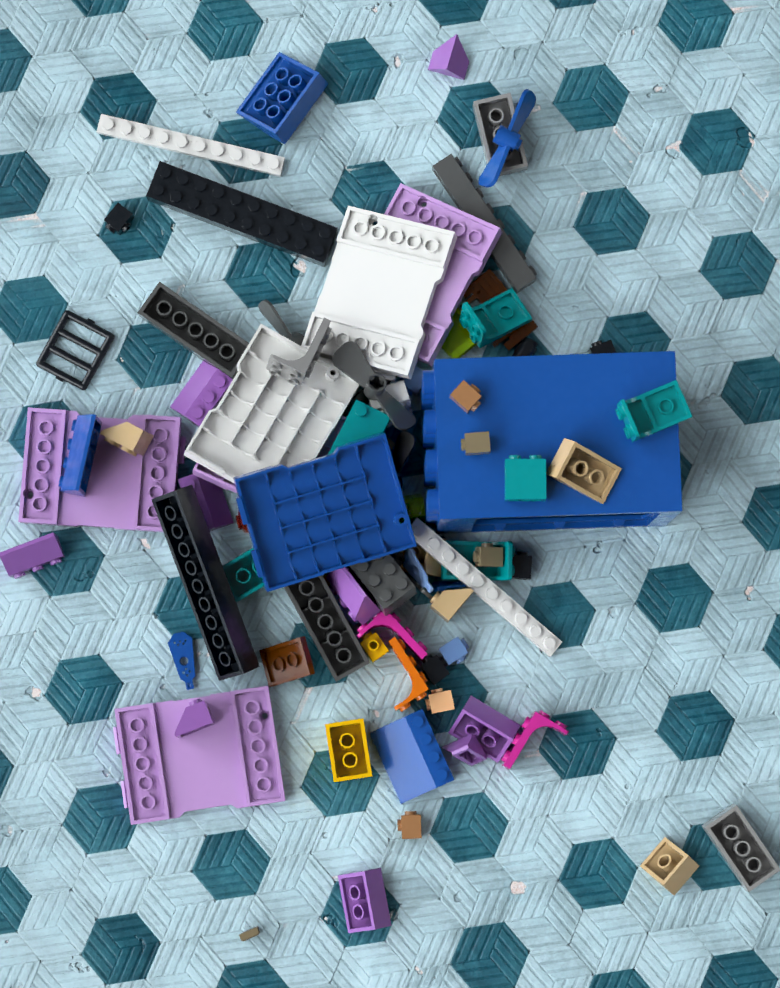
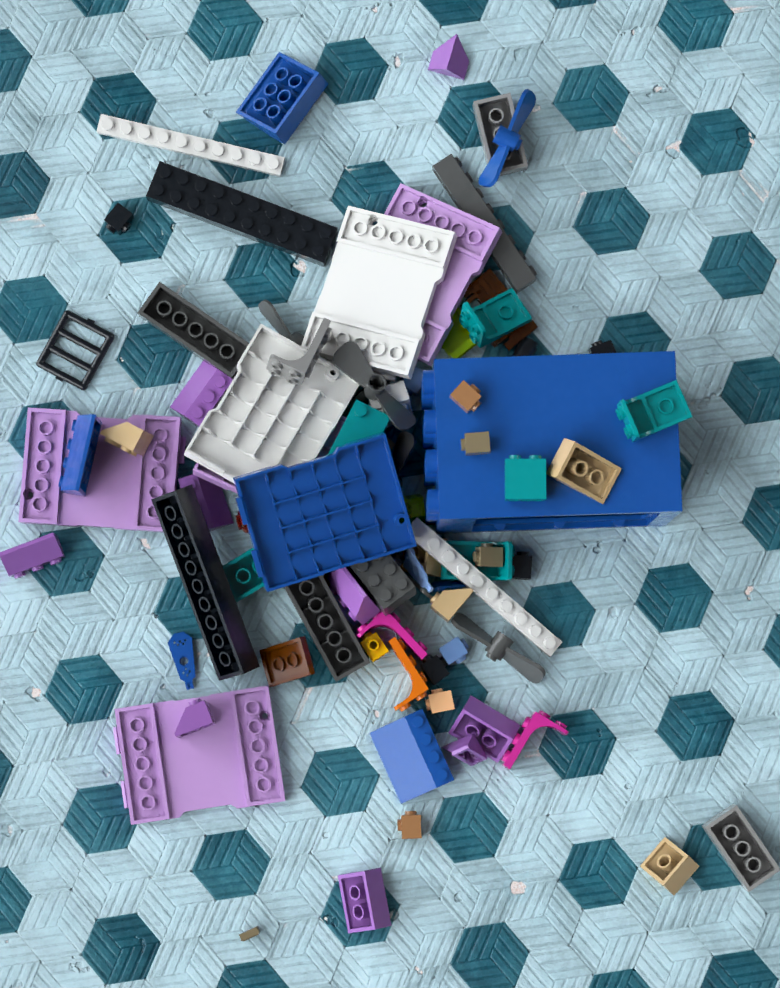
(348, 750): yellow brick -> none
(499, 647): none -> dark grey piece

